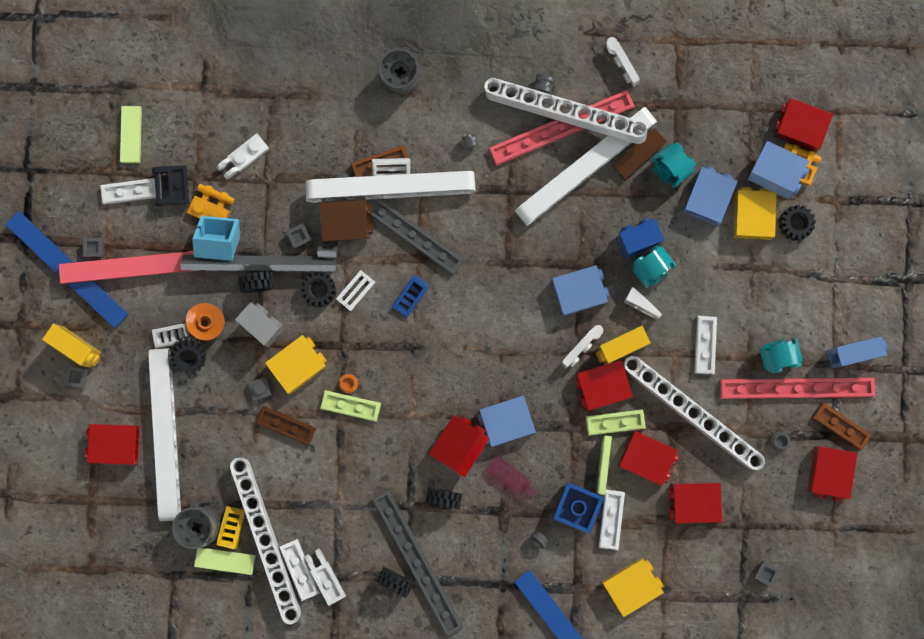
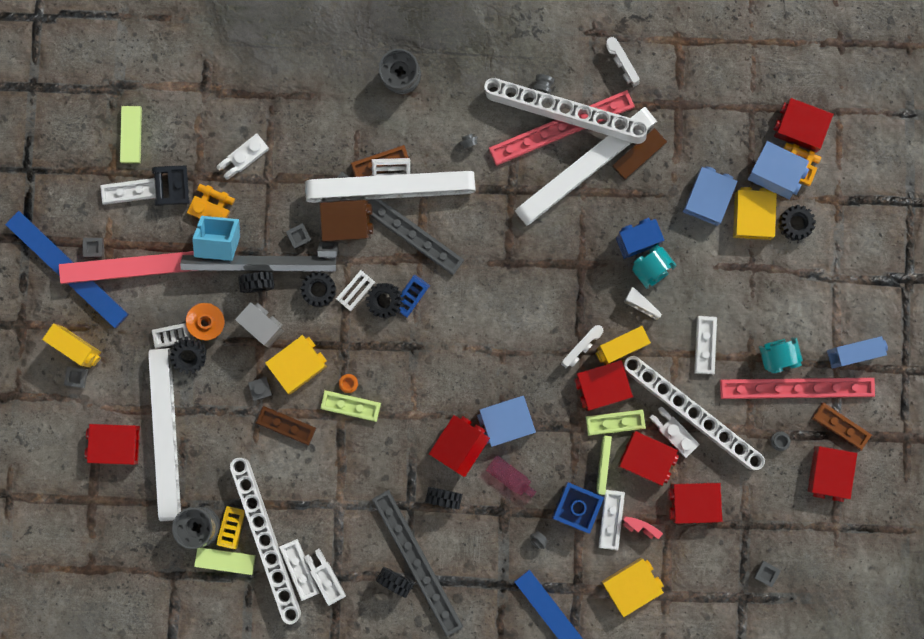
(374, 296): none -> black tyre
(580, 290): medium blue brick -> none
(636, 524): none -> coral slope
(673, 164): teal brick -> none
(675, 433): none -> white hinge

